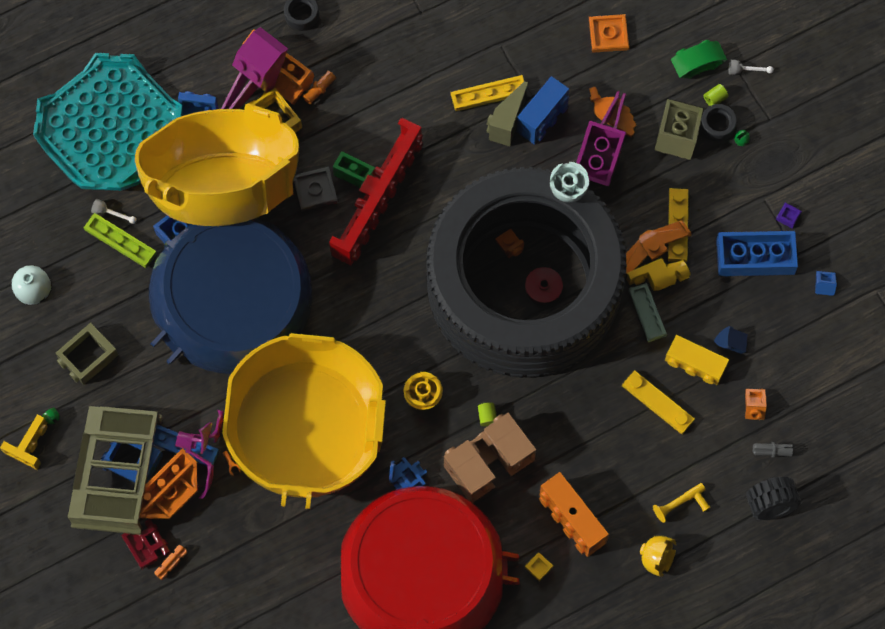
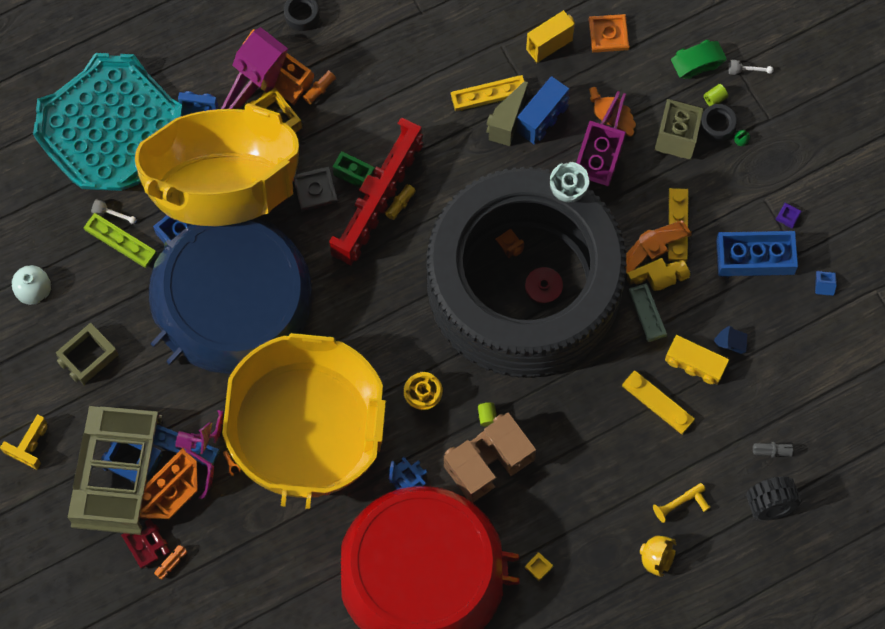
(51, 415): green hinge -> none
(400, 202): none -> yellow pin
(550, 36): none -> yellow brick
(573, 515): orange brick -> none
(755, 404): orange bracket -> none

